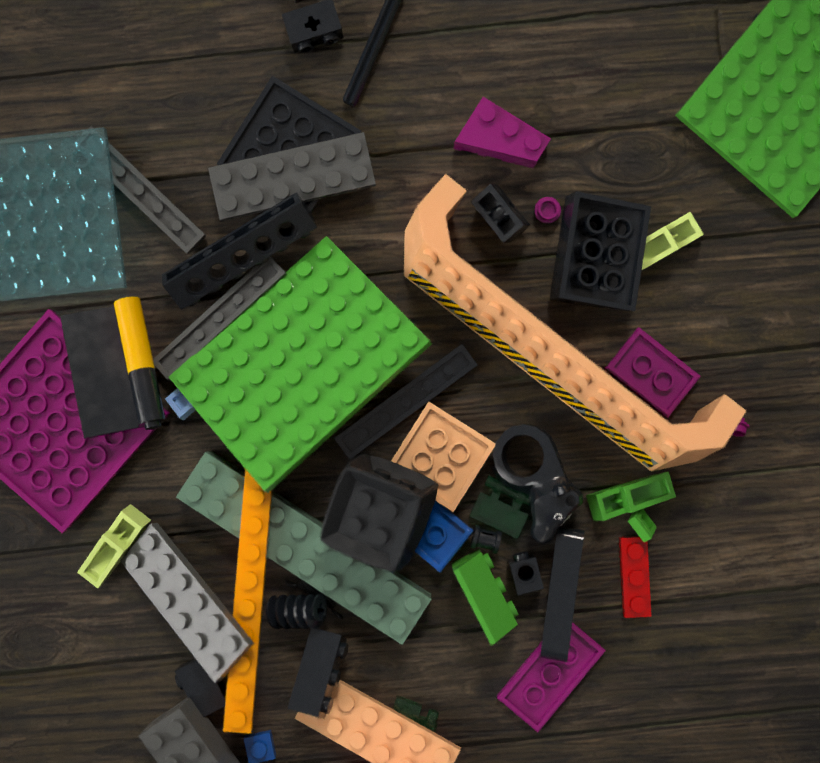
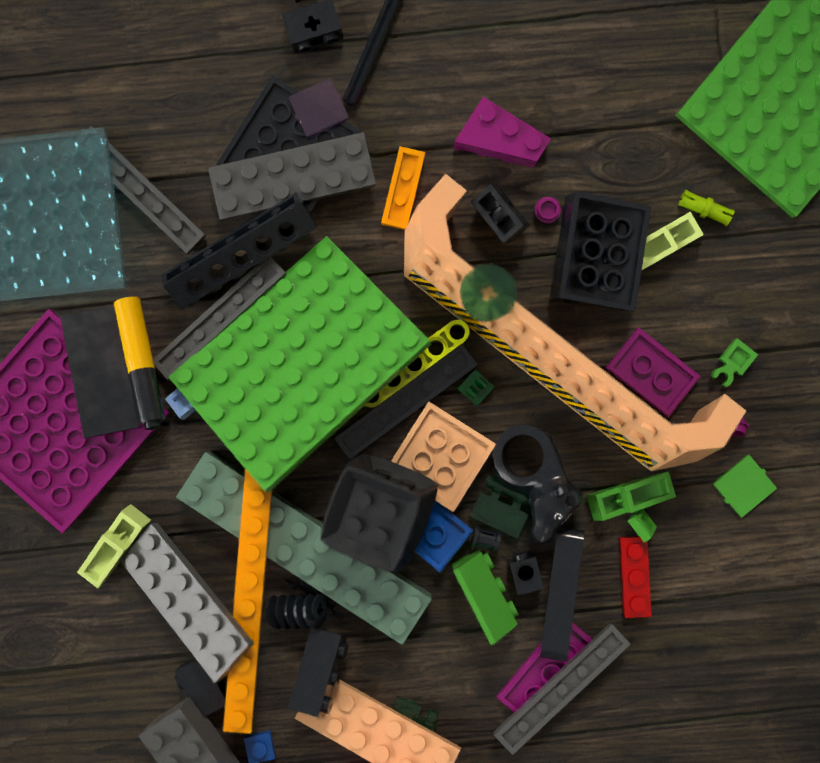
(318, 107): none -> clear purple piece
(403, 188): none -> light orange plate
(448, 343): none -> neon yellow beam
(475, 387): none -> dark green tile
(502, 286): none -> clear green plate
(561, 688): none -> dark grey plate
(706, 207): none -> lime pin
(735, 359): none -> bright green plate
(744, 486): none -> bright green piece

